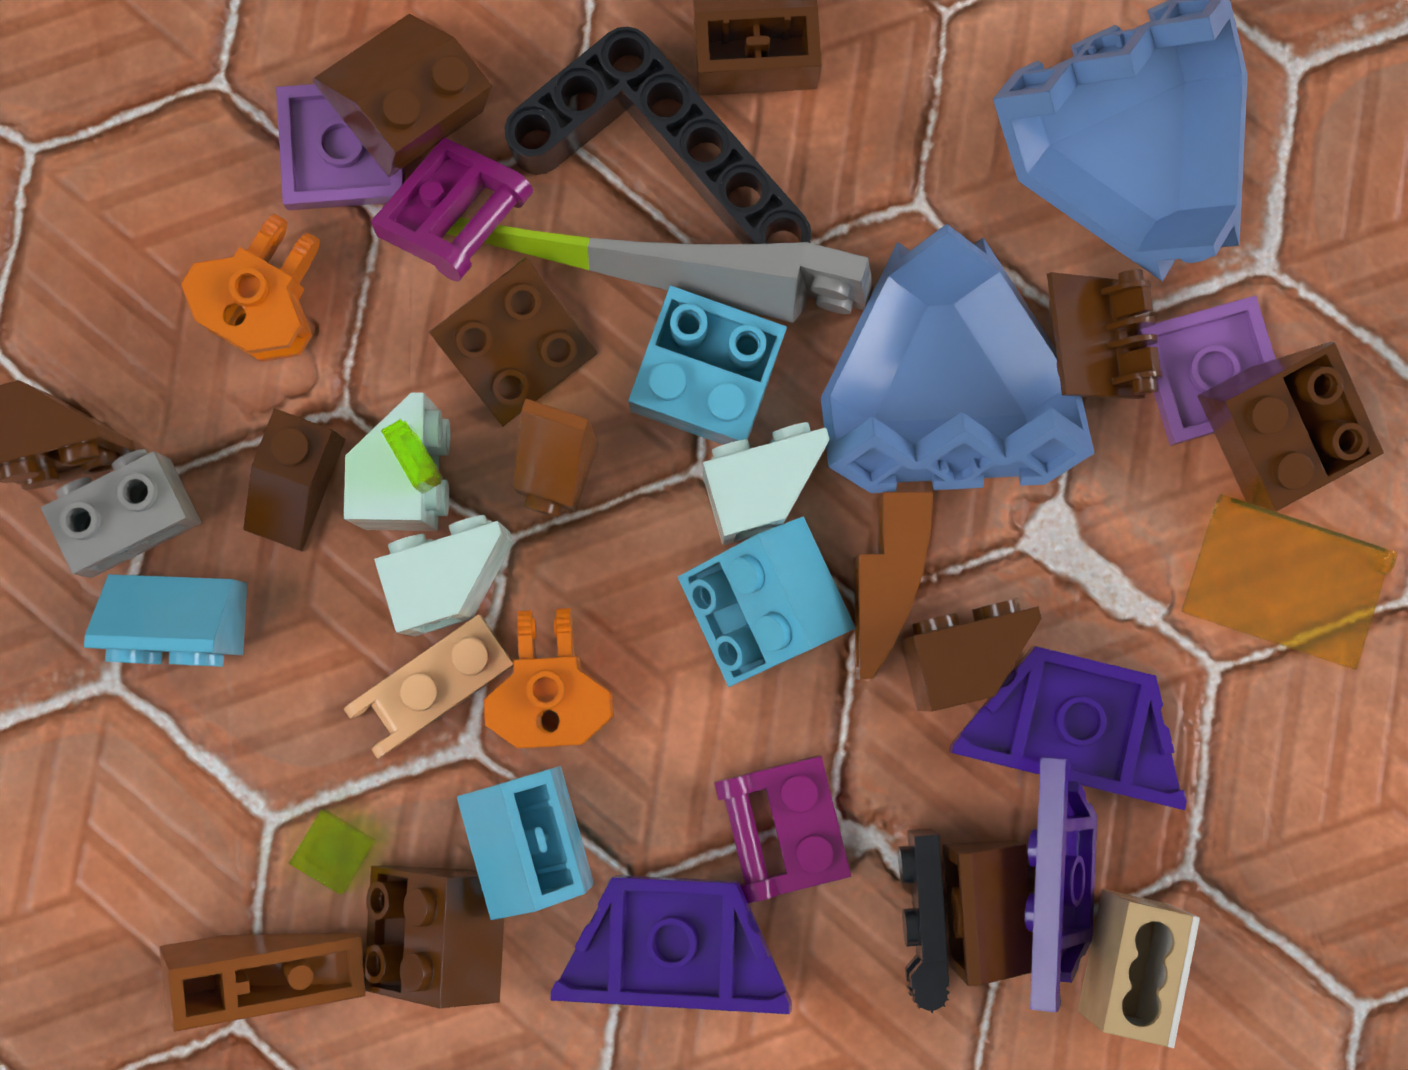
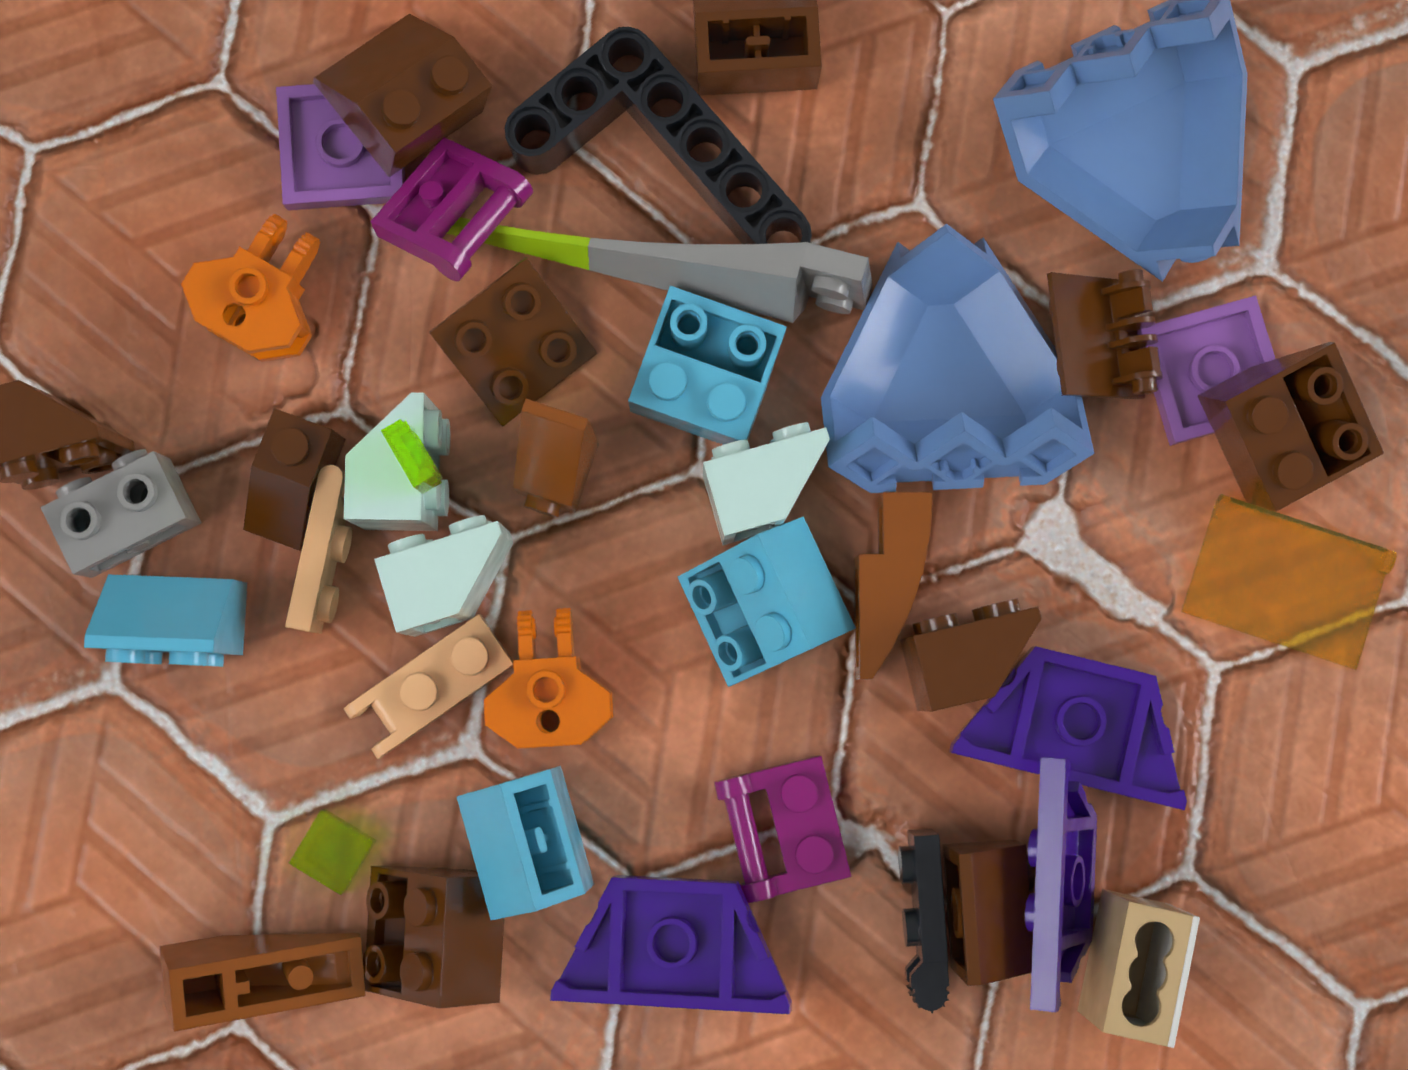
(324, 545): none -> light nougat hinge

